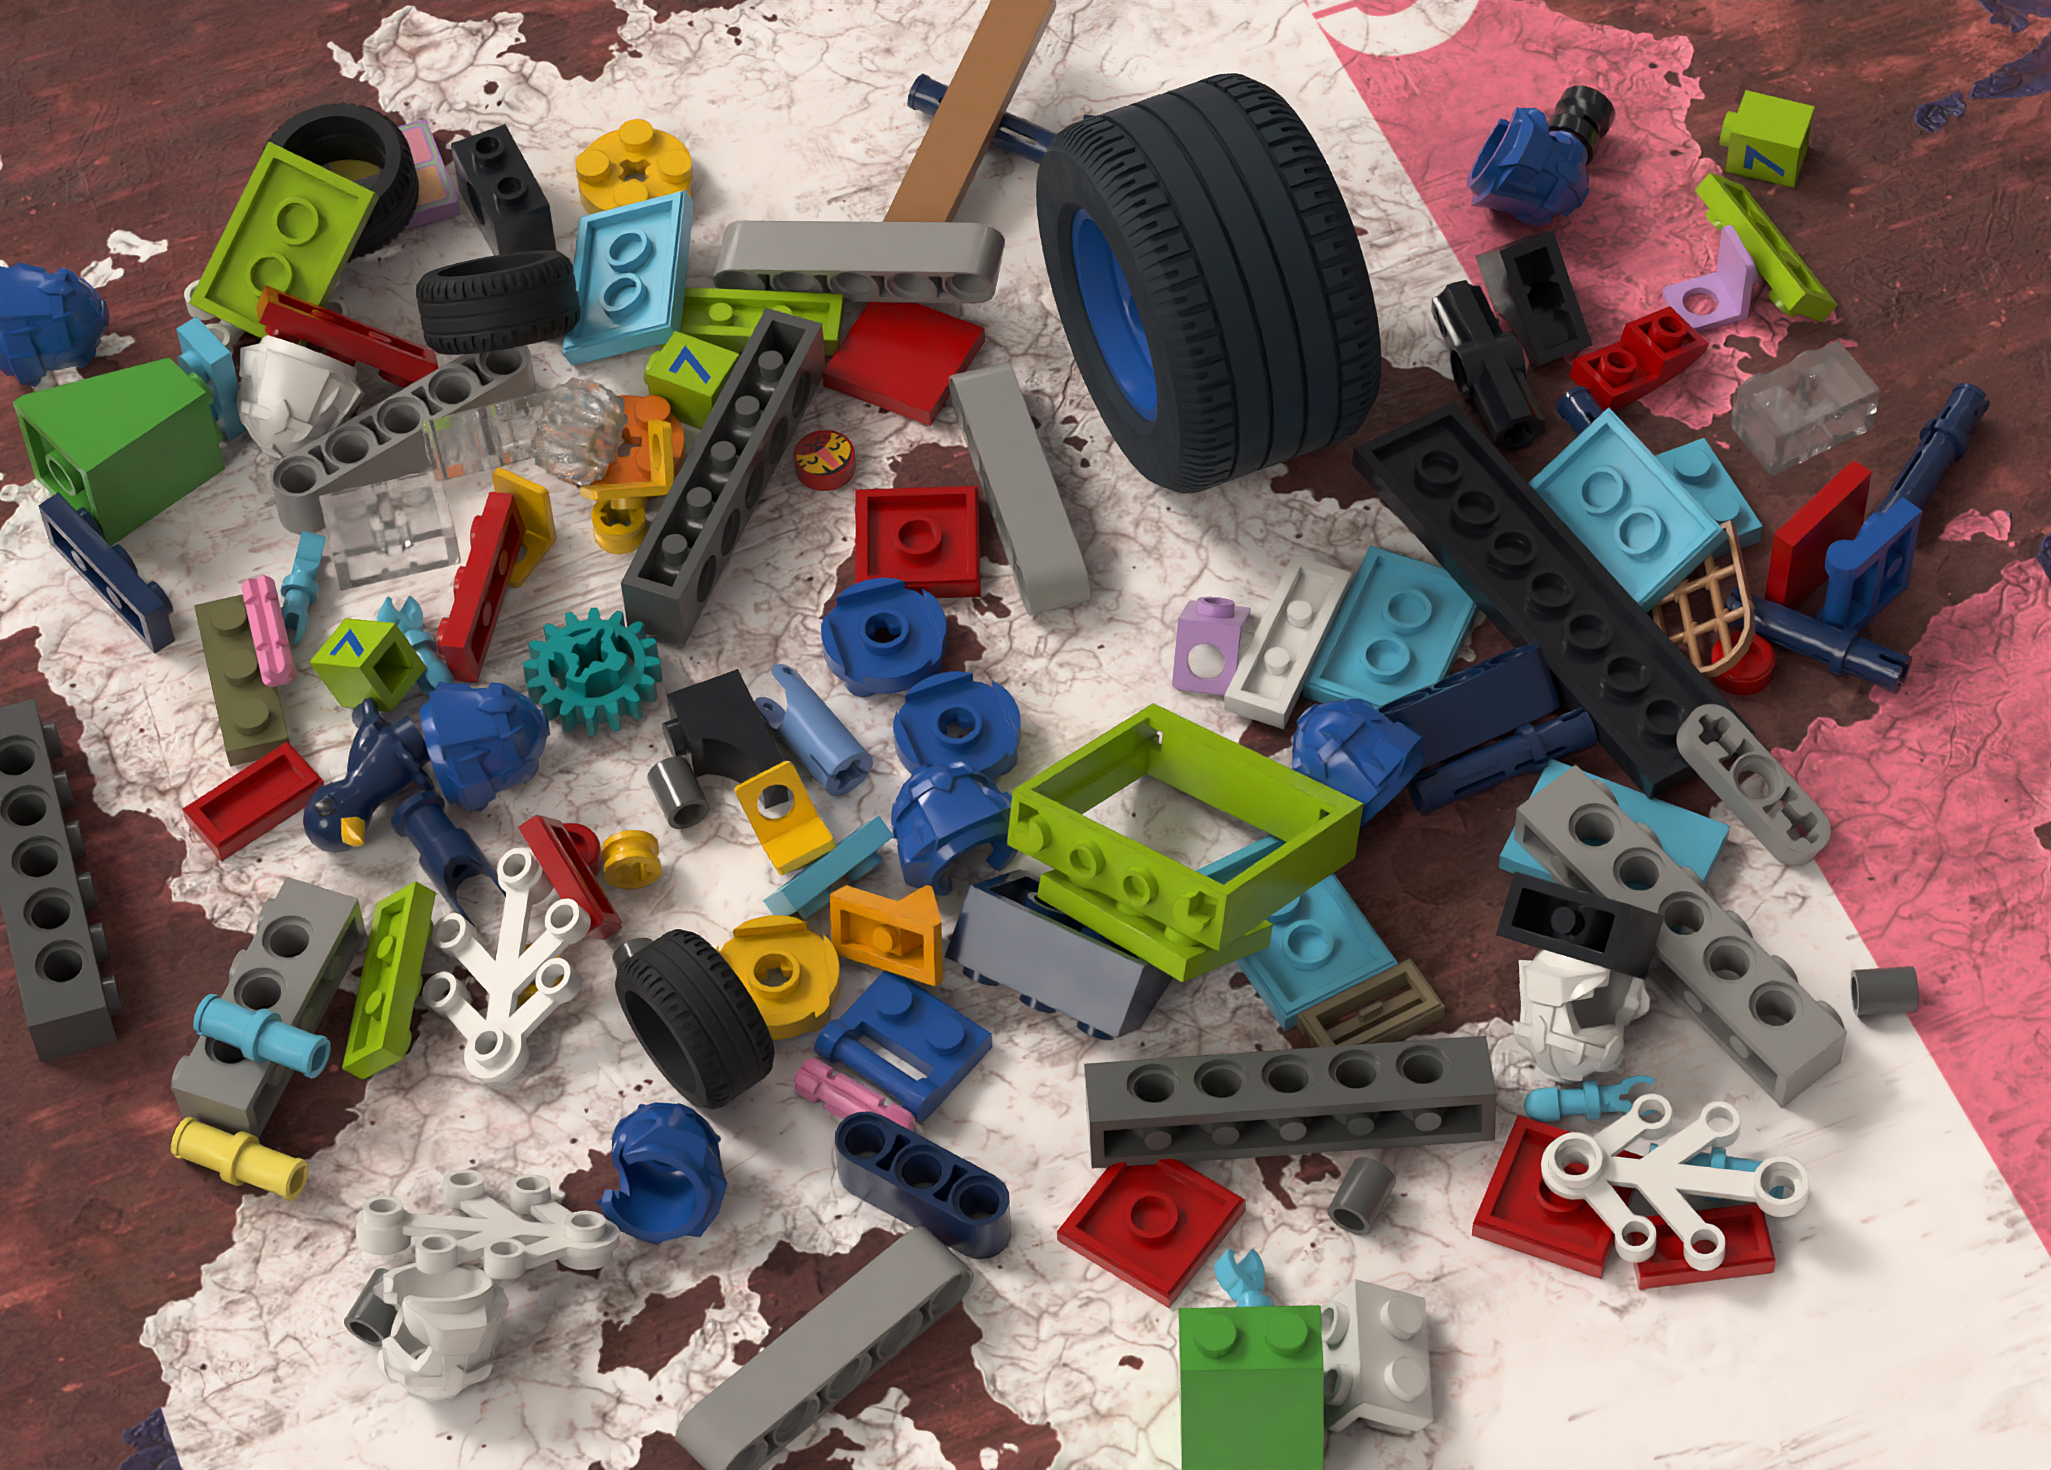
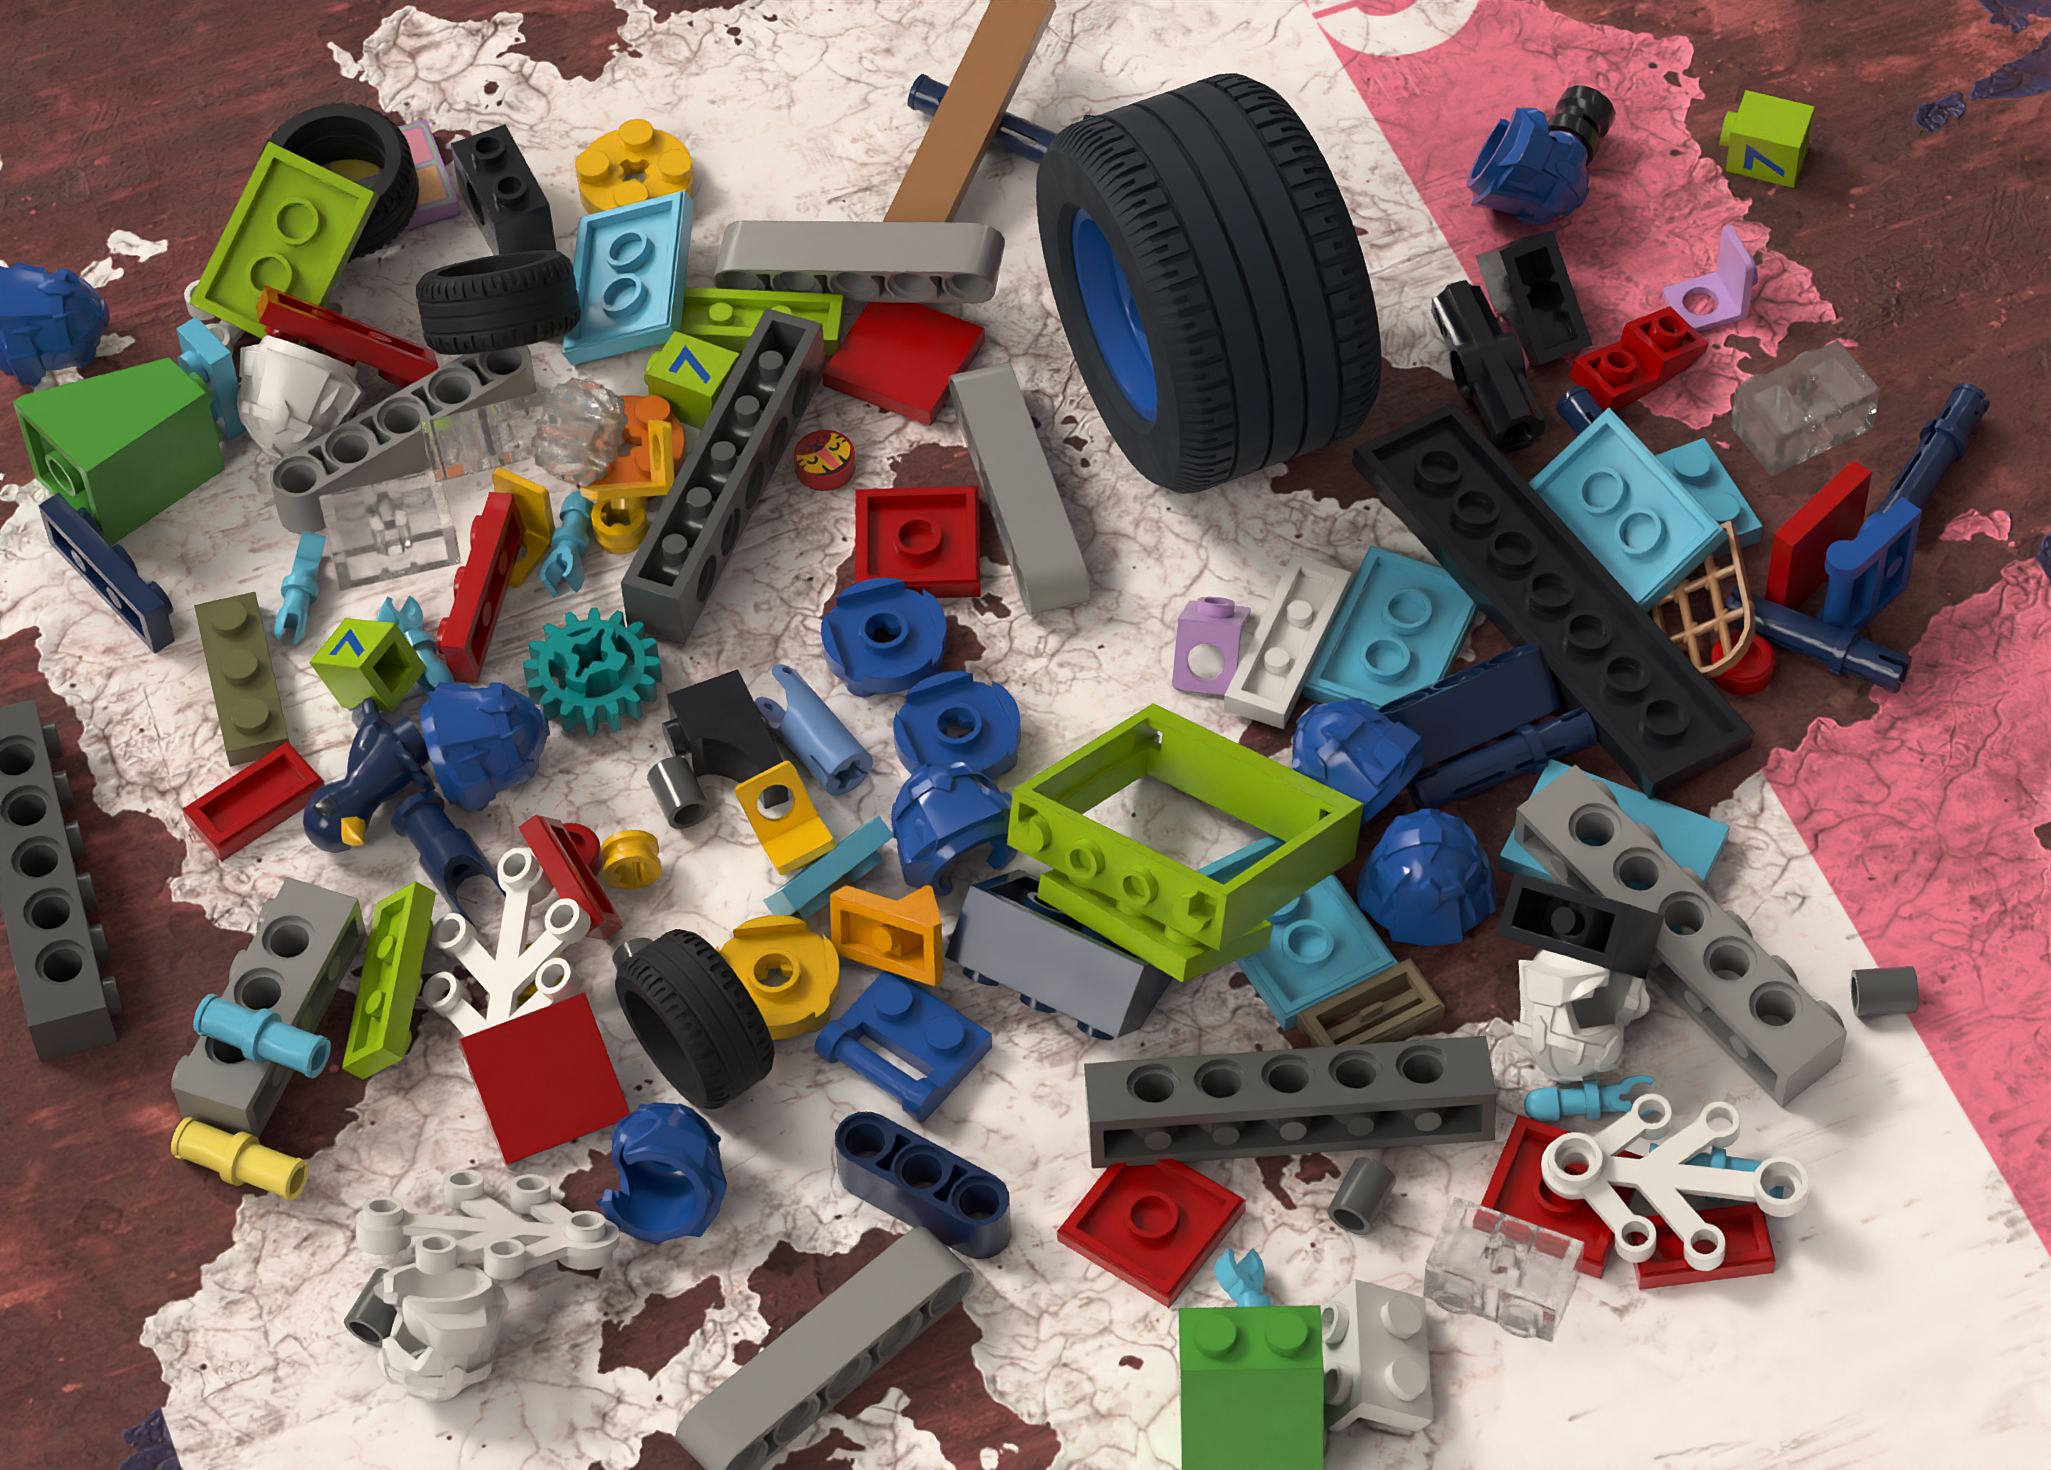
(268, 631): bright pink axle -> none
(544, 1078): none -> red tile
(568, 544): none -> medium azure piece
(844, 1095): bright pink axle -> none
(1427, 880): none -> blue helmet
(1535, 1262): none -> clear brick
(1753, 812): light grey beam -> none
(1792, 283): lime plate -> none

